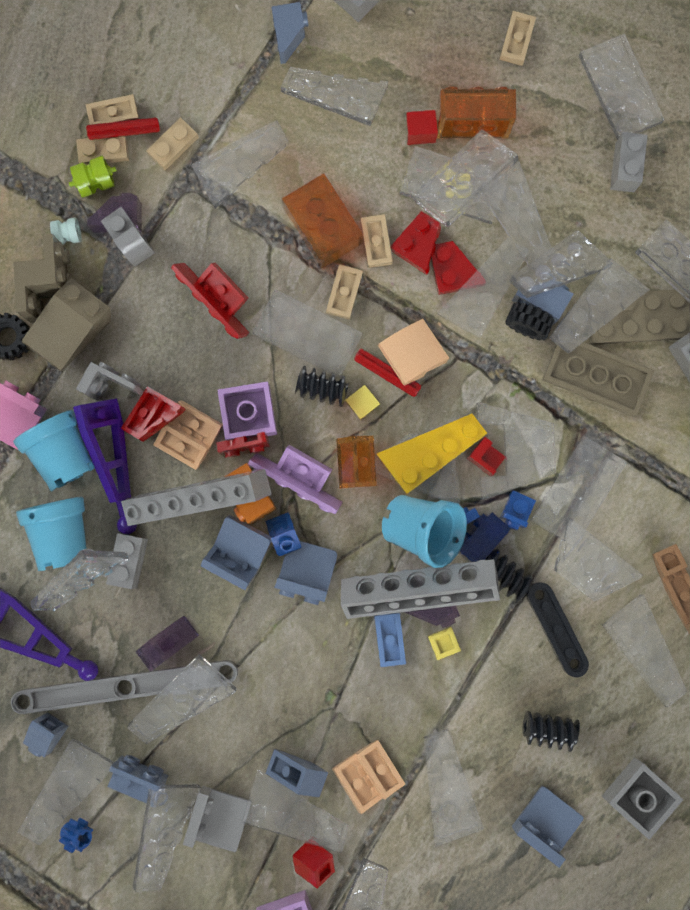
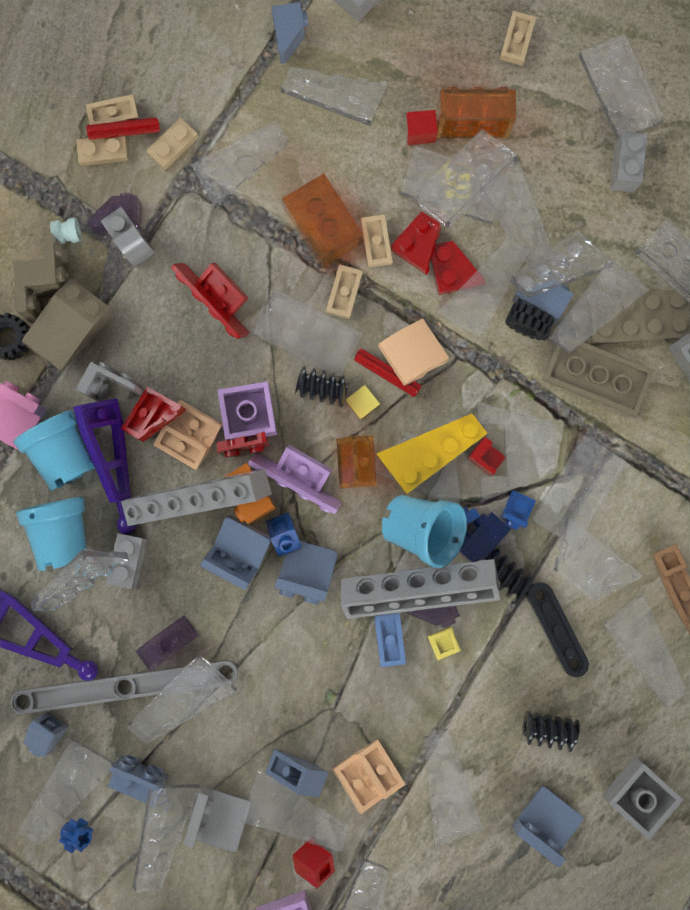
(92, 176): lime wheel -> none

